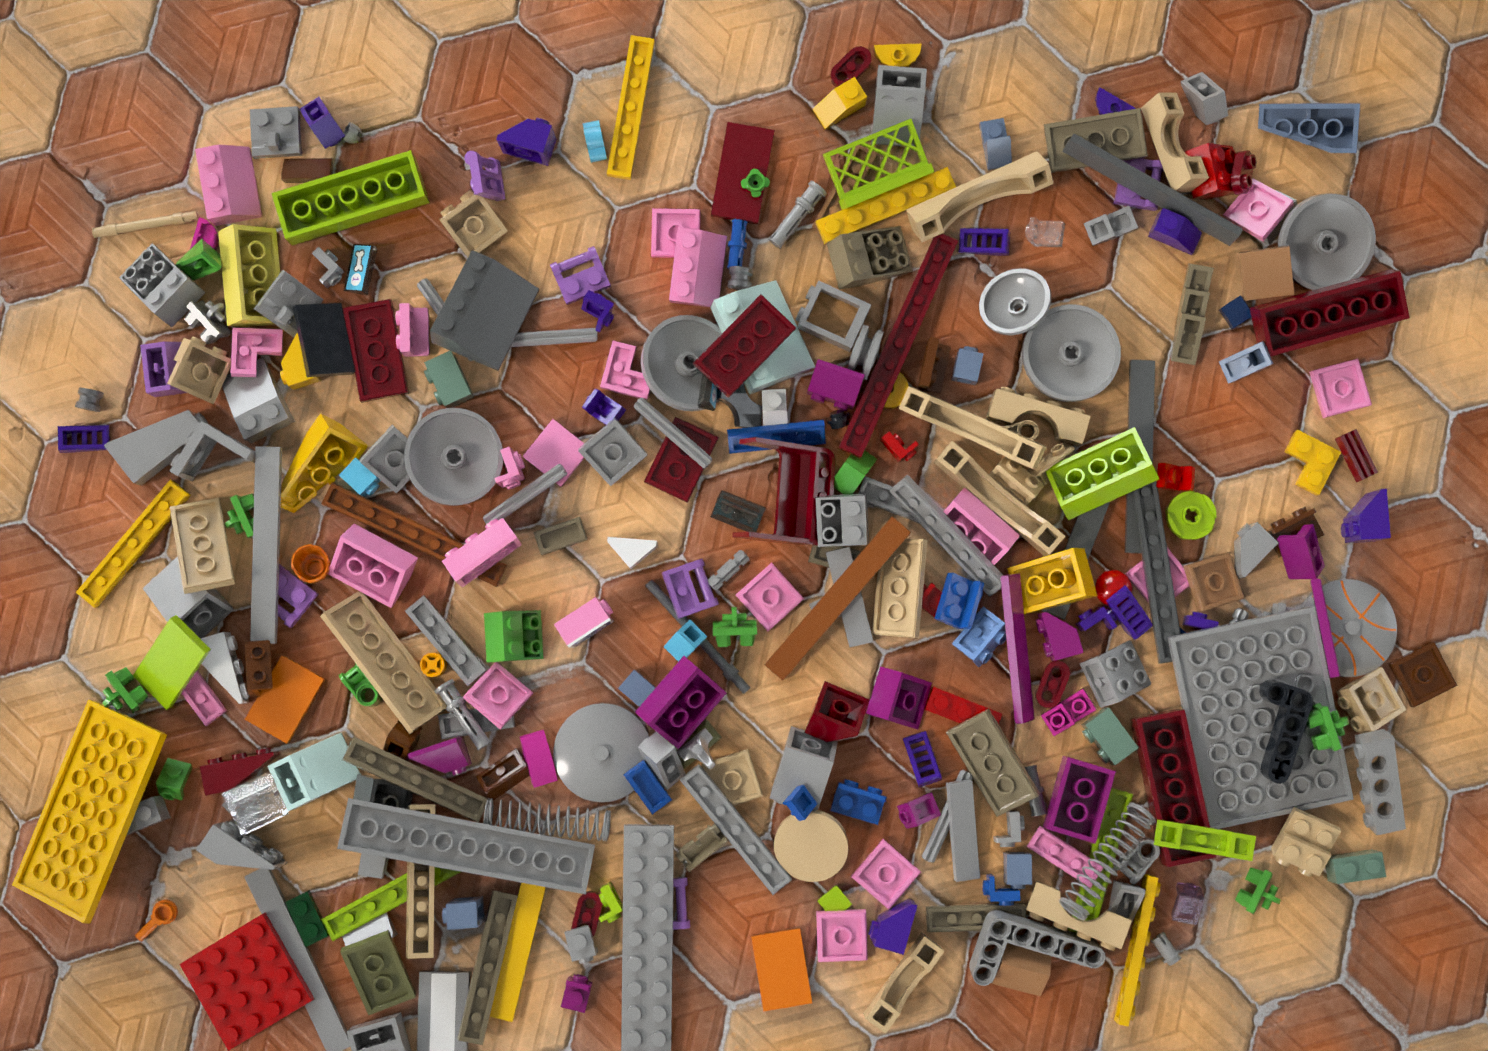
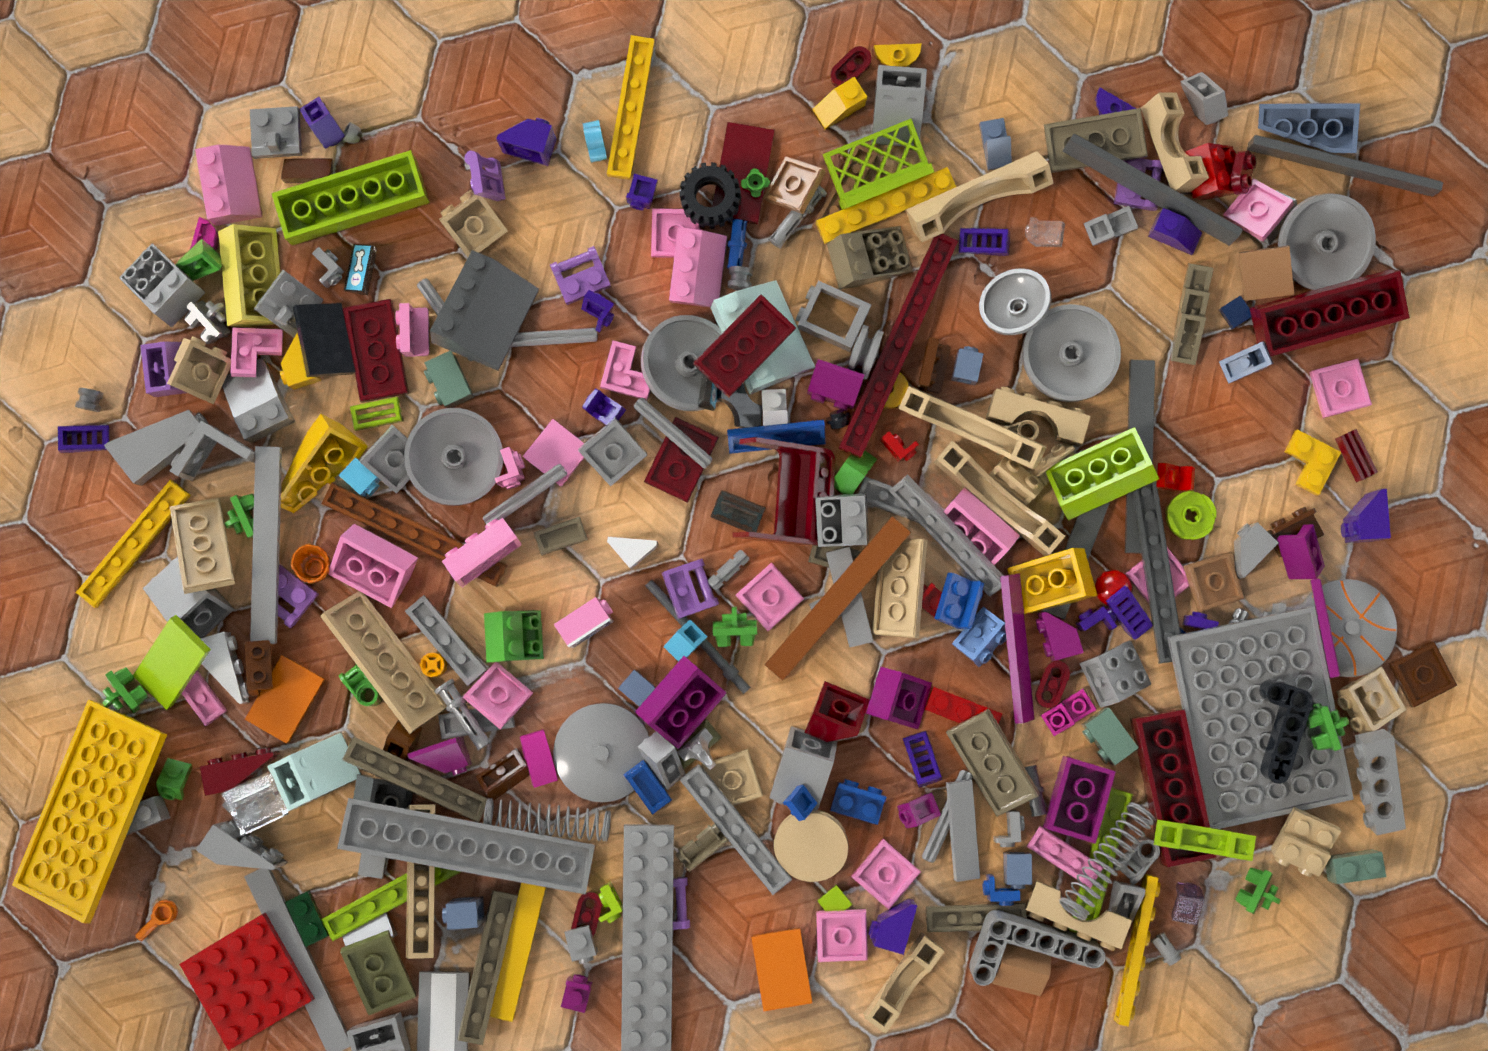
(116, 229): tan piece -> none
(396, 410): none -> lime tile
(641, 192): none -> dark purple bracket
(710, 176): none -> black tyre
(794, 185): none -> medium nougat tile
(1344, 165): none -> dark grey tile

